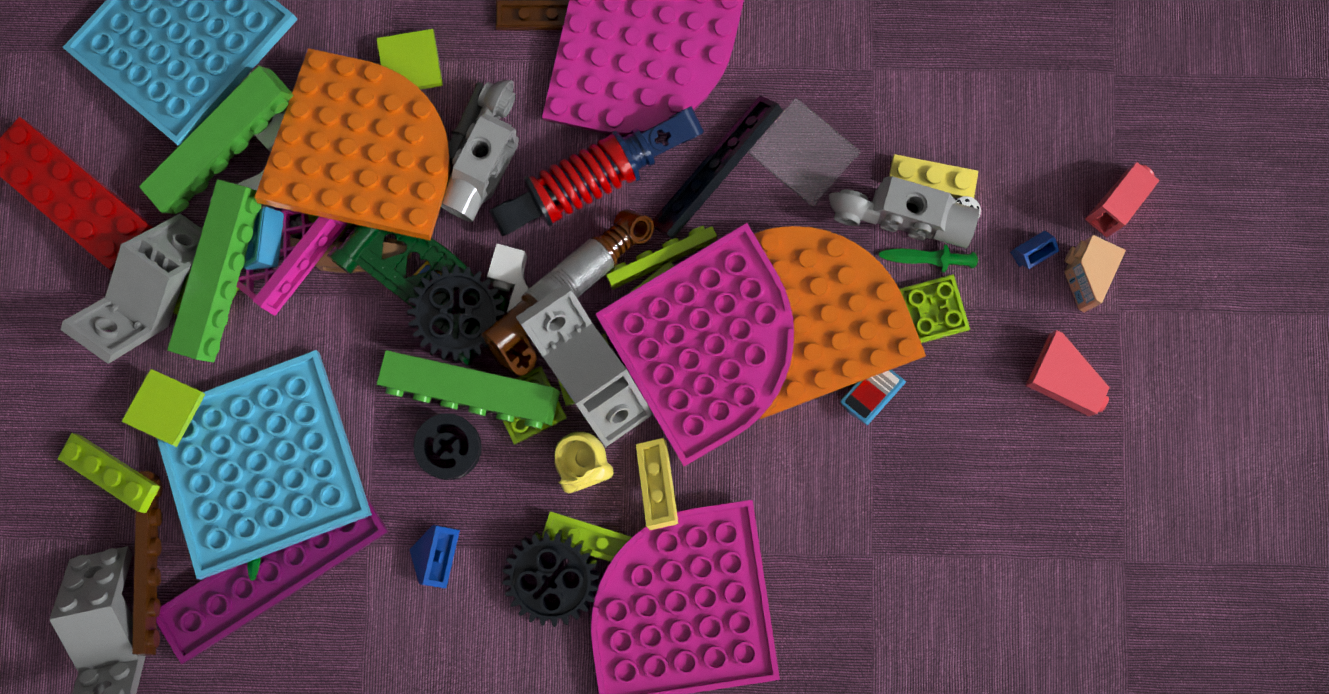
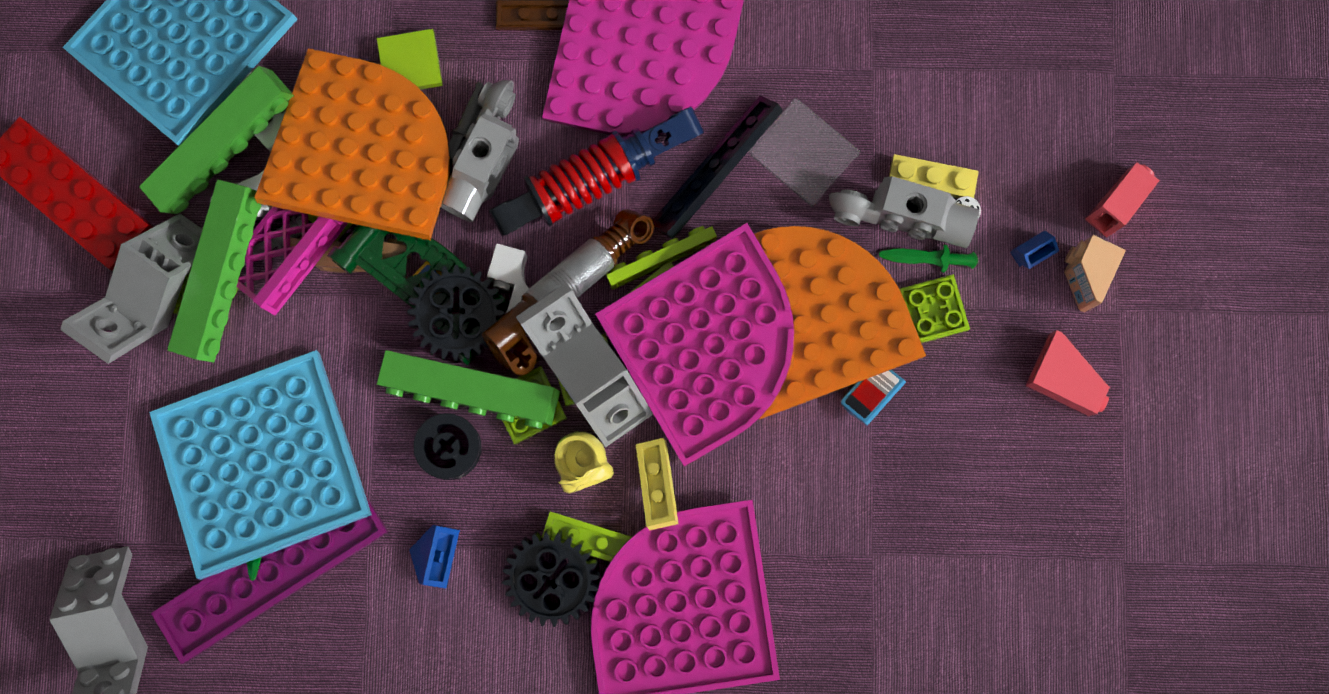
(109, 473): lime plate -> none
(147, 575): reddish brown plate -> none
(163, 407): lime tile -> none
(266, 240): dark azure slope -> none

